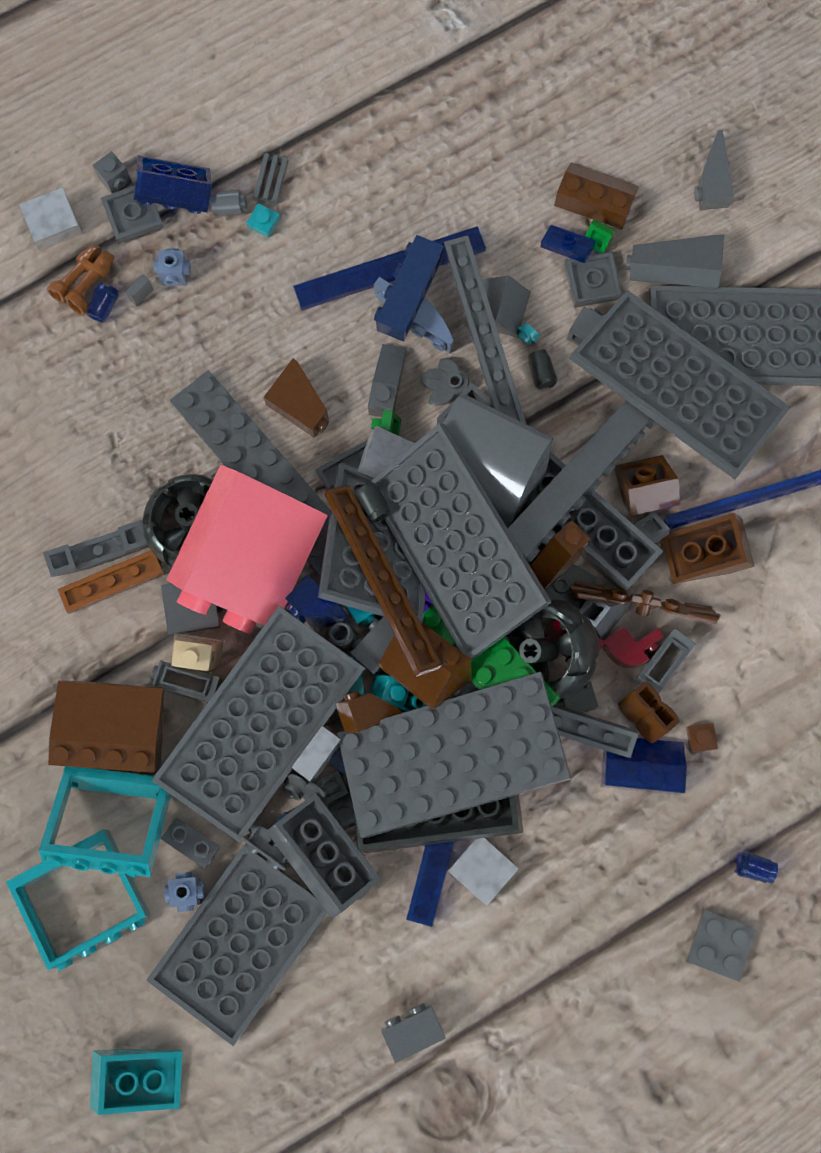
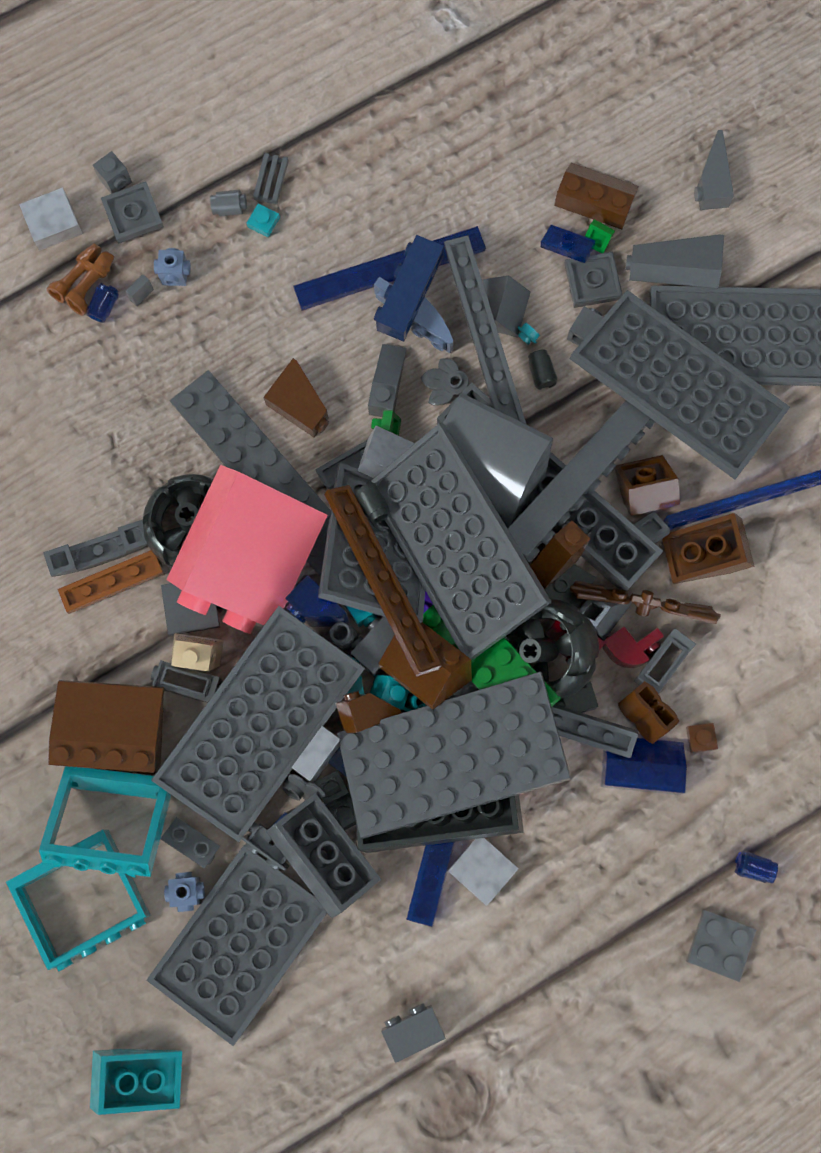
(172, 184): clear blue slope -> none

